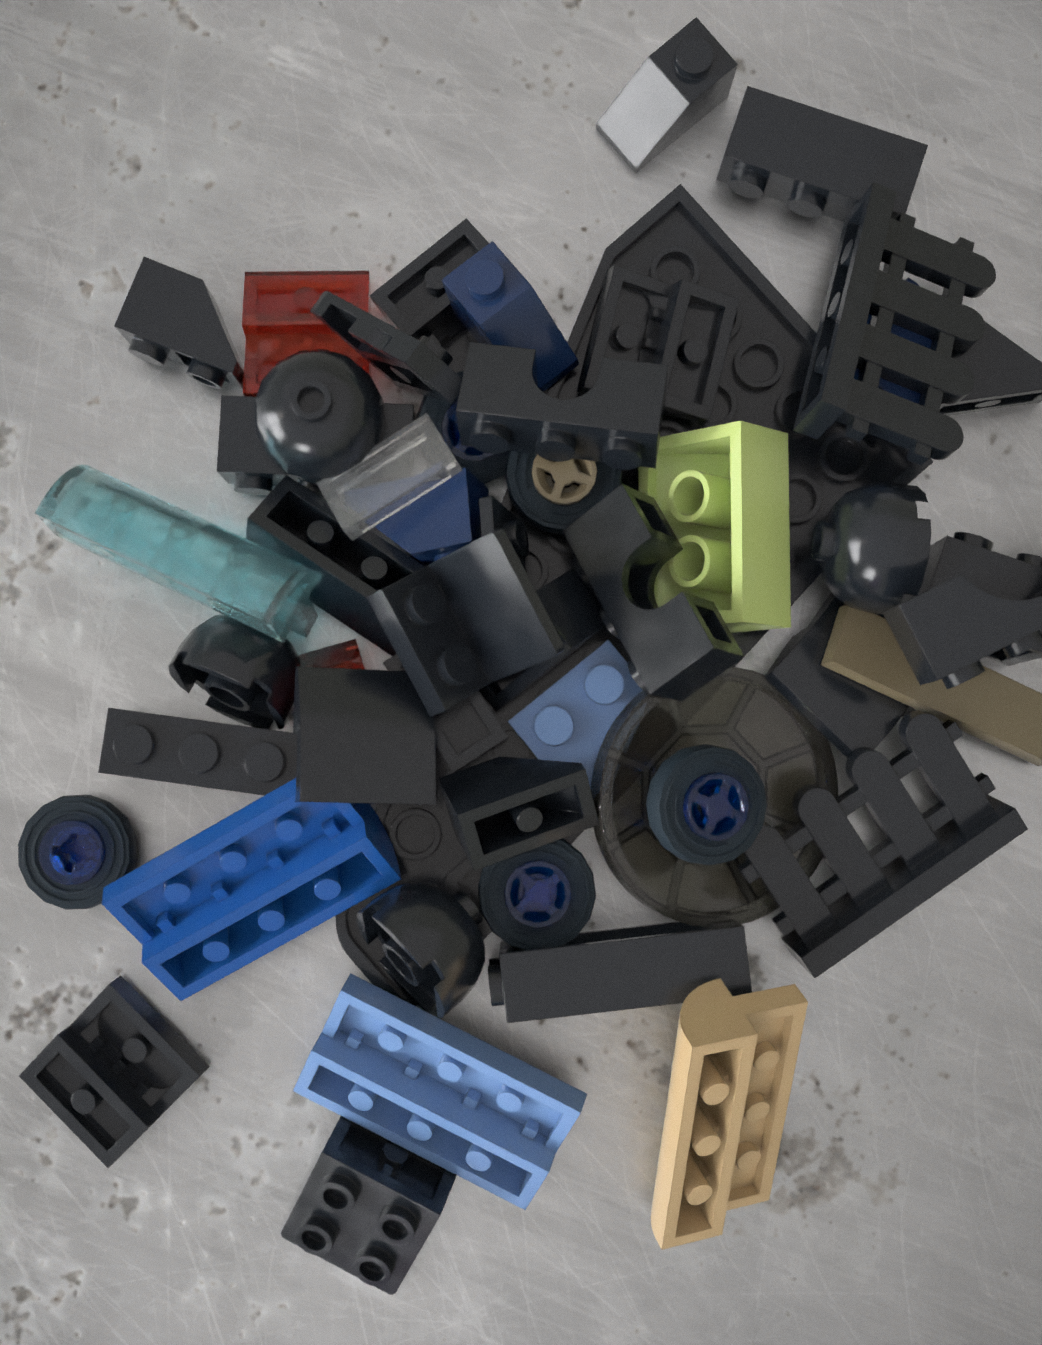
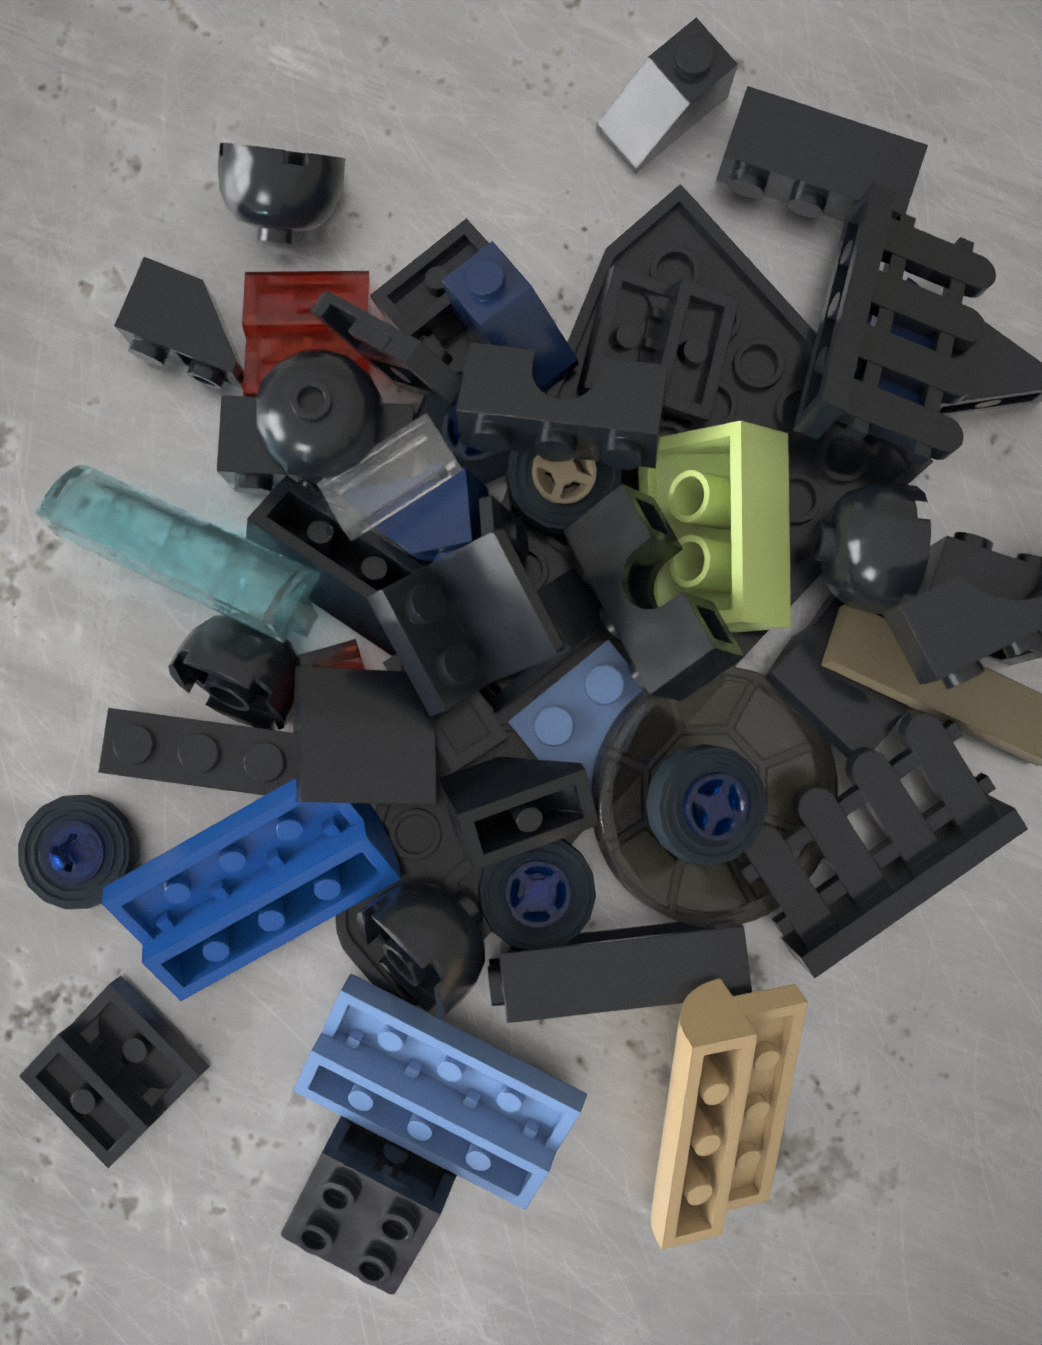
(279, 189): none -> black cylinder

